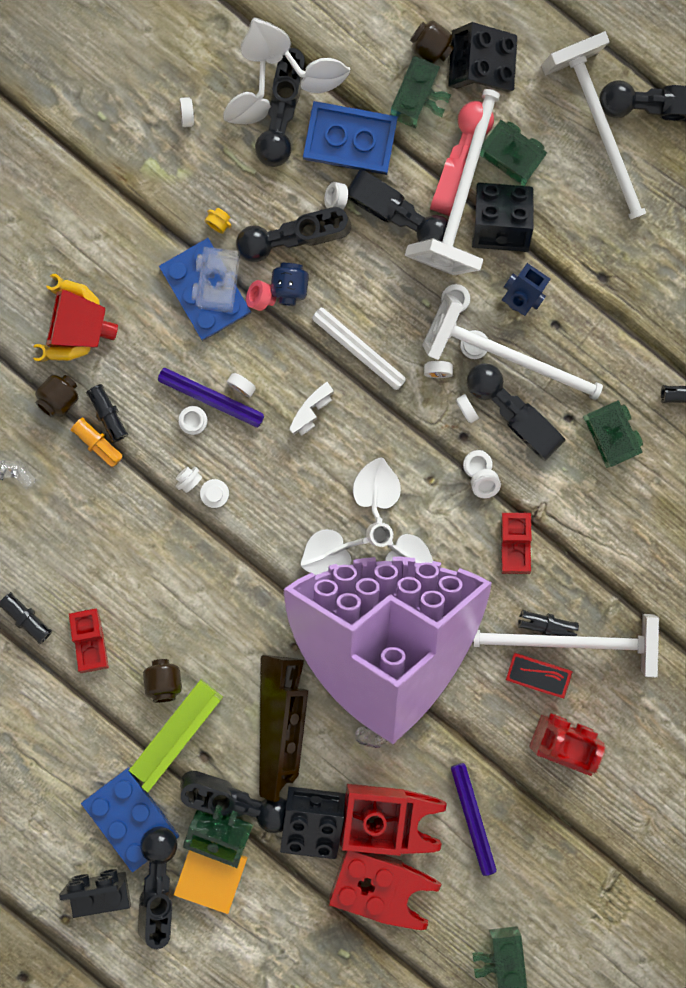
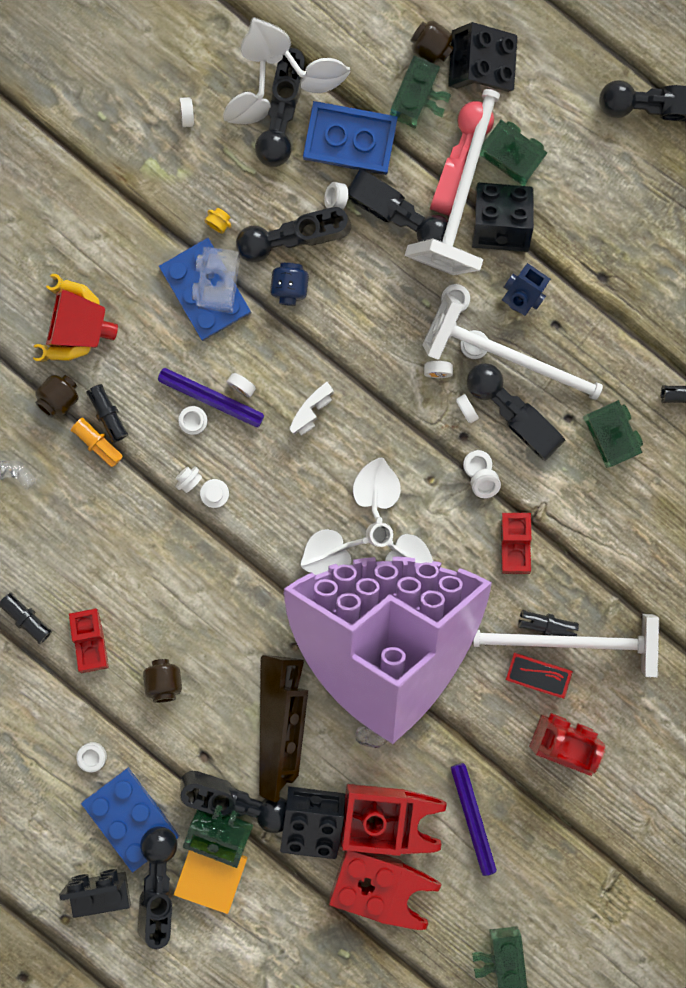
(91, 757): none -> white tile
(175, 734): lime fence -> none
(259, 296): coral tile -> none
(358, 348): white axle -> none
(575, 57): white tile -> none

